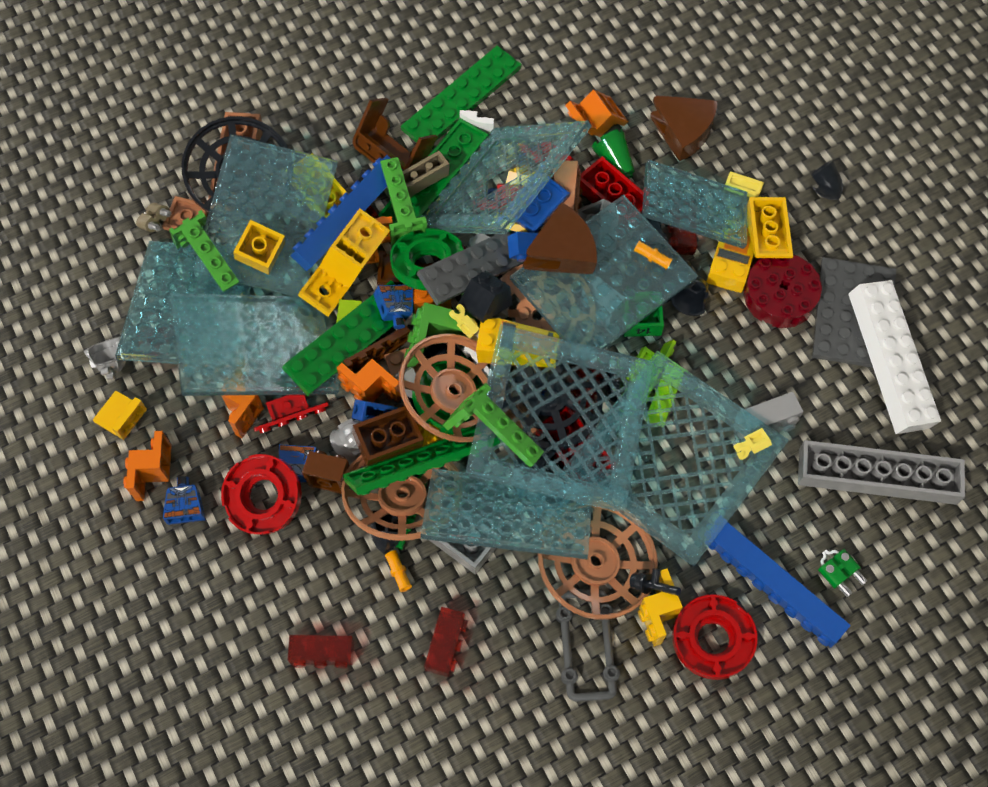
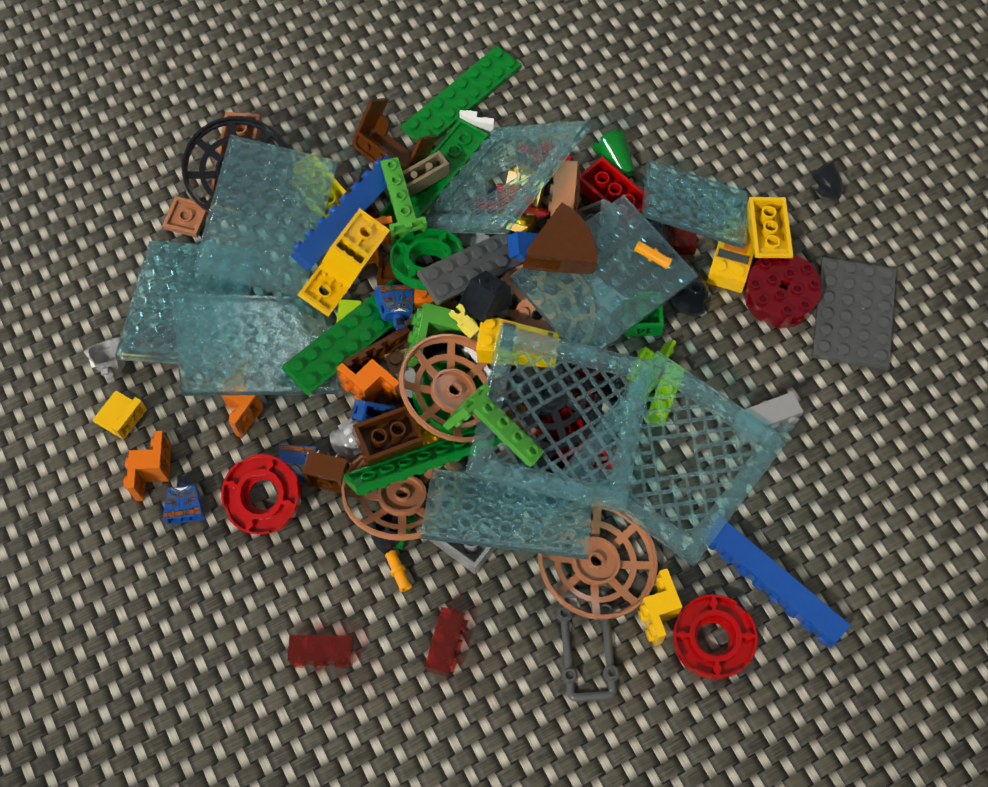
(152, 217): dark tan piece -> none
(193, 234): bright green bracket -> none
(259, 247): yellow brick -> none
(286, 408): red bracket -> none
(543, 206): blue tile -> none
(599, 111): orange bracket -> none
(647, 582): black piece -> none
(684, 122): reddish brown piece -> none
(751, 186): light yellow tile -> none
(753, 442): light yellow plate -> none
(839, 569): green piece -> none
(881, 472): light grey brick -> none
(894, 357): white brick -> none

